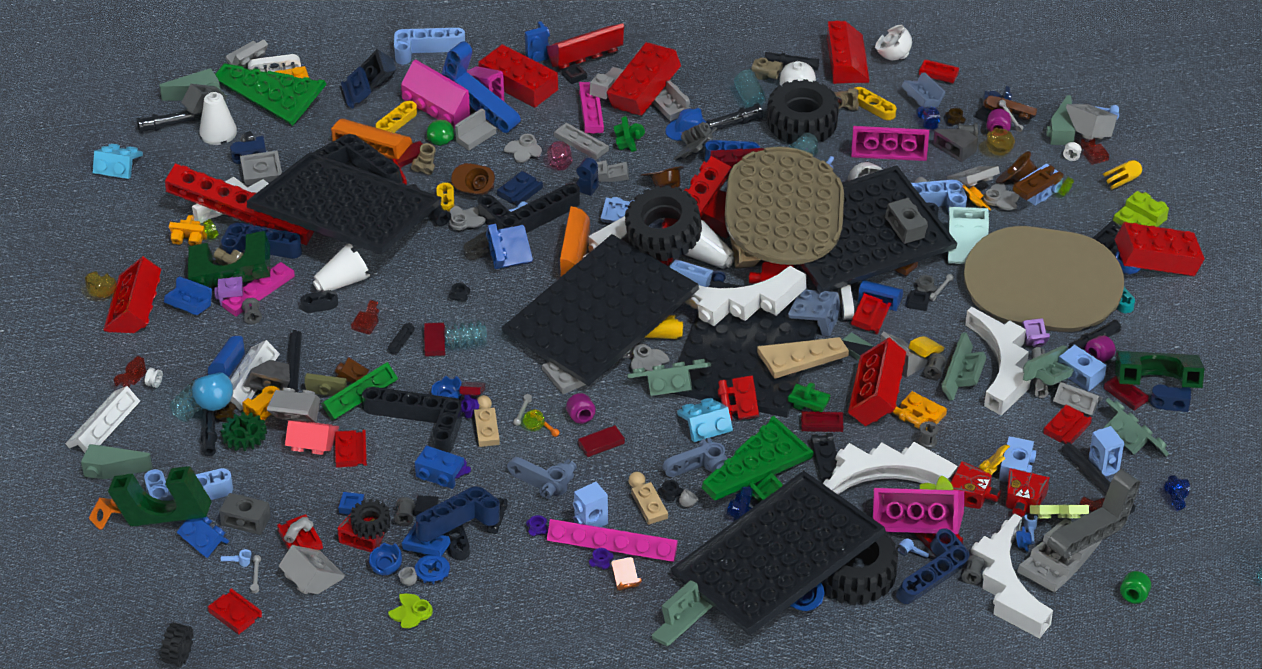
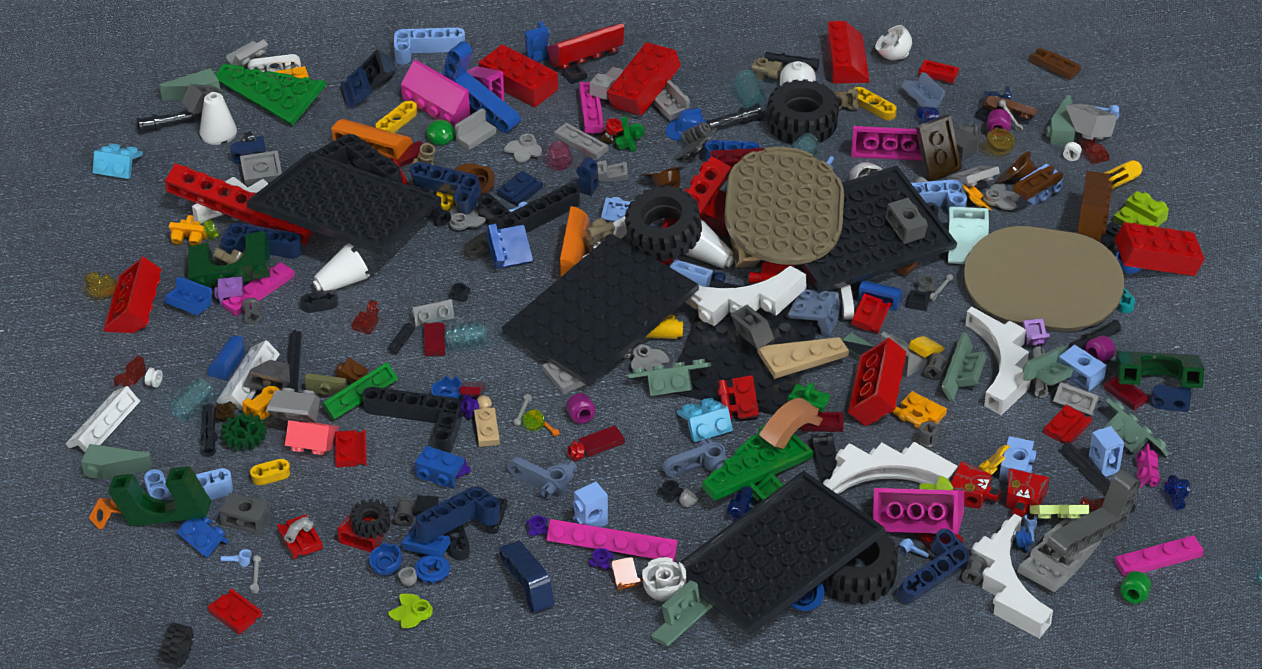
(212, 391): dark azure helmet -> none
(270, 472): none -> yellow beam
(310, 569): light grey slope -> none
(348, 501): blue plate -> none
(433, 312): none -> light grey hinge
(460, 184): none -> dark blue beam
(529, 575): none -> dark blue beam
(575, 451): none -> red plate
(598, 231): none -> dark tan plate
(606, 137): none -> dark brown plate
(613, 126): none -> red plate
(647, 499): tan plate -> none
(663, 578): none -> white cylinder
(752, 326): none -> dark grey brick
(788, 420): none -> nougat arch
(938, 147): none -> dark brown plate
(955, 116): dark brown plate -> none
(1055, 63): none -> reddish brown hinge
(1066, 186): clear neon green tile -> none
(1095, 205): none -> reddish brown brick
(1147, 467): none -> dark pink hinge
(1160, 555): none -> dark pink plate

